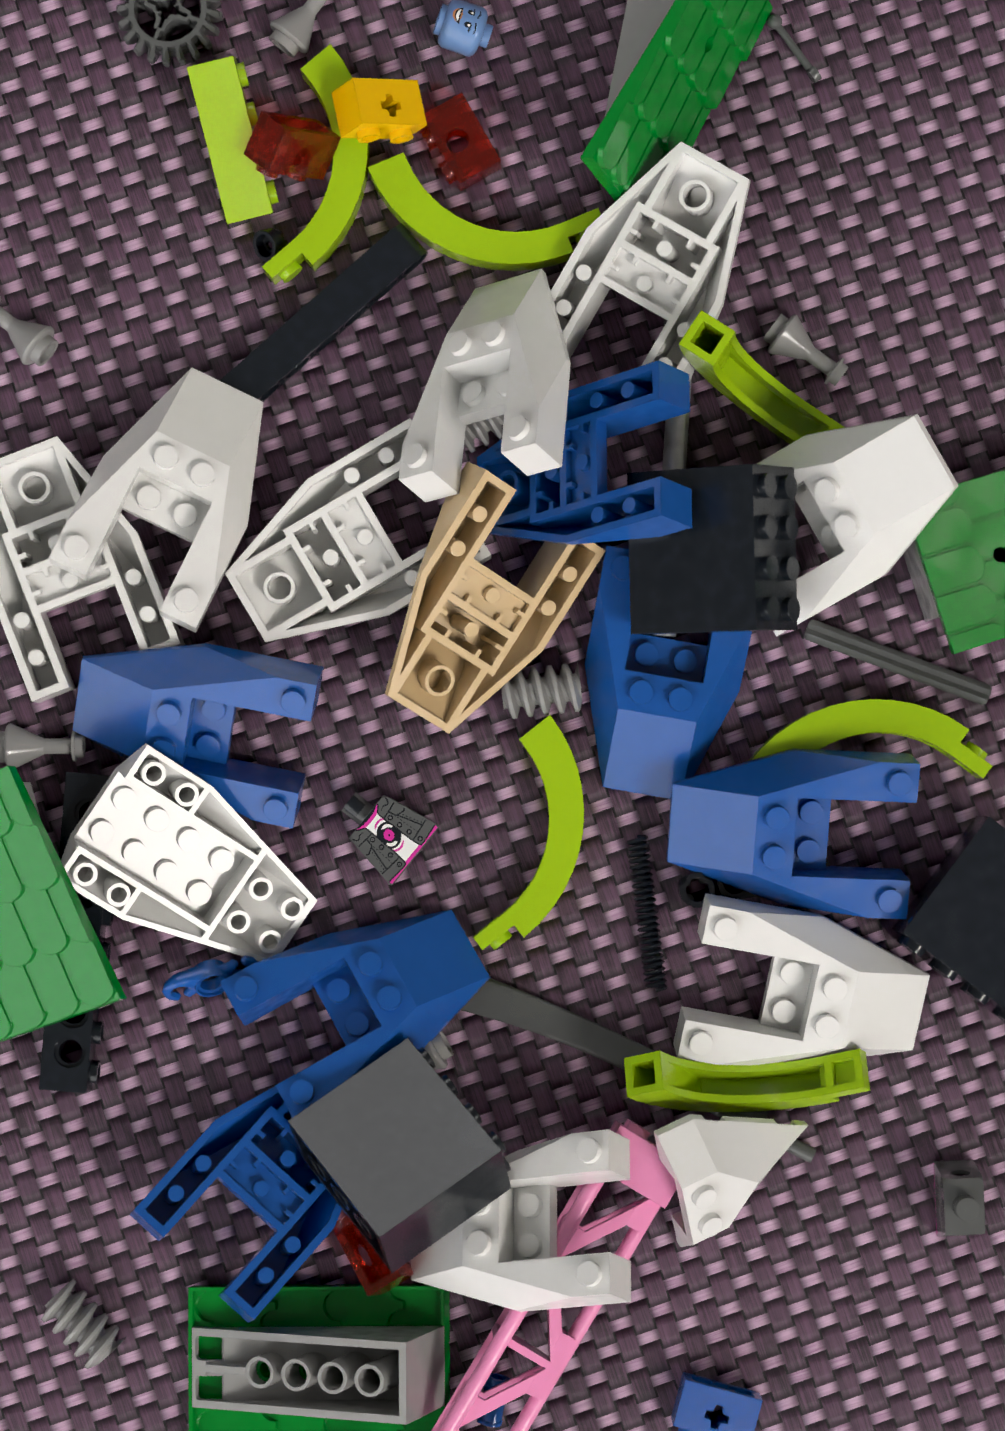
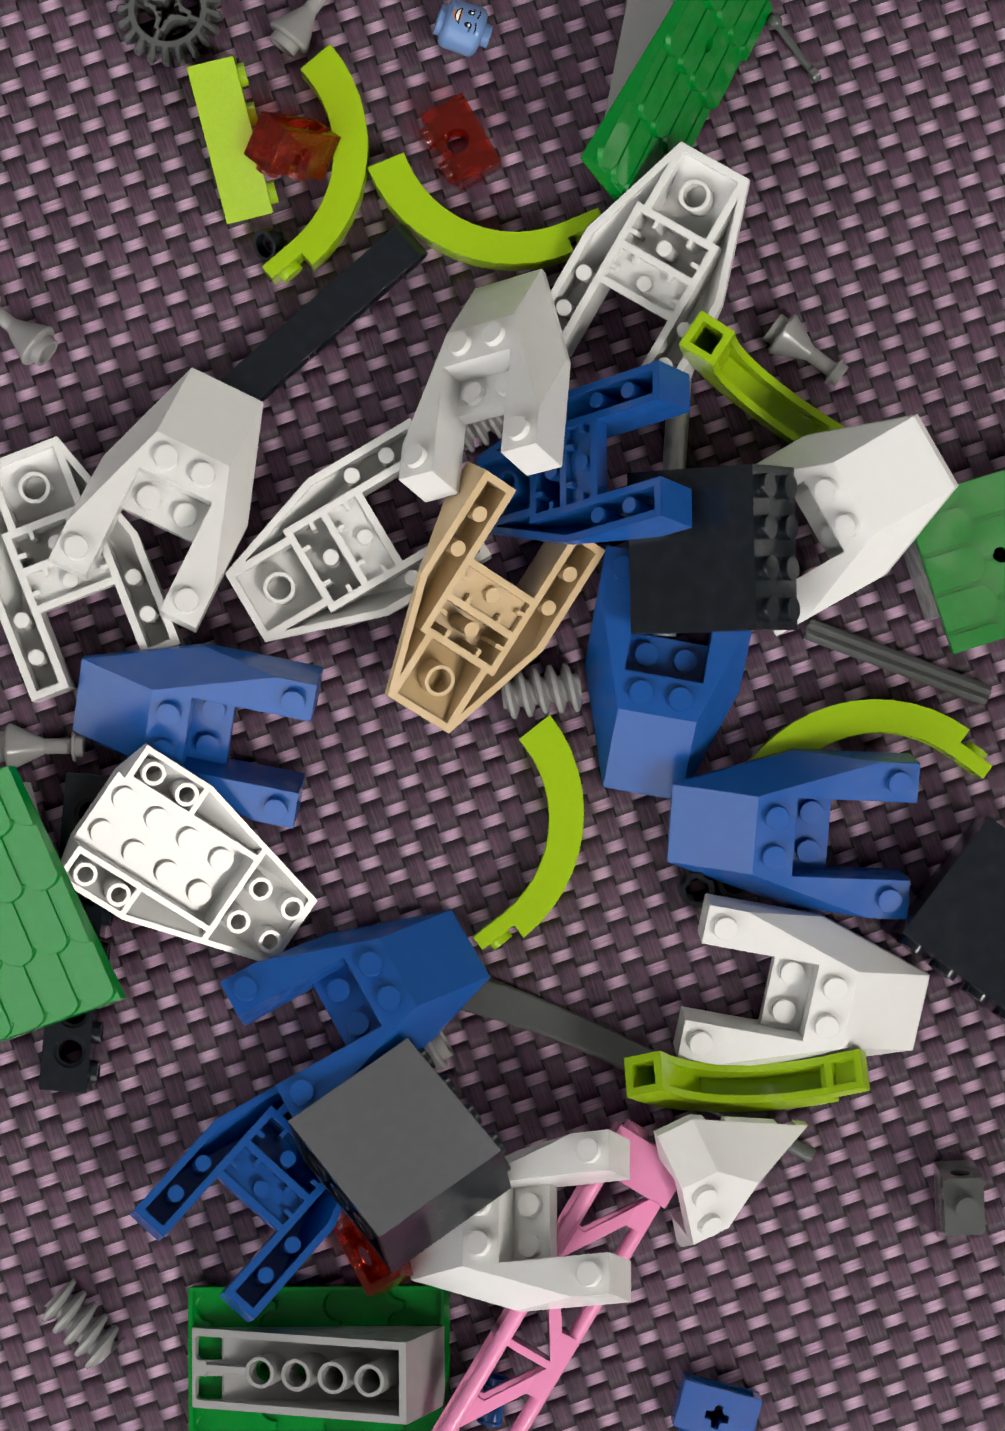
(194, 977): blue piece -> none
(379, 109): yellow brick -> none
(388, 833): torso -> none
(649, 908): black piece -> none

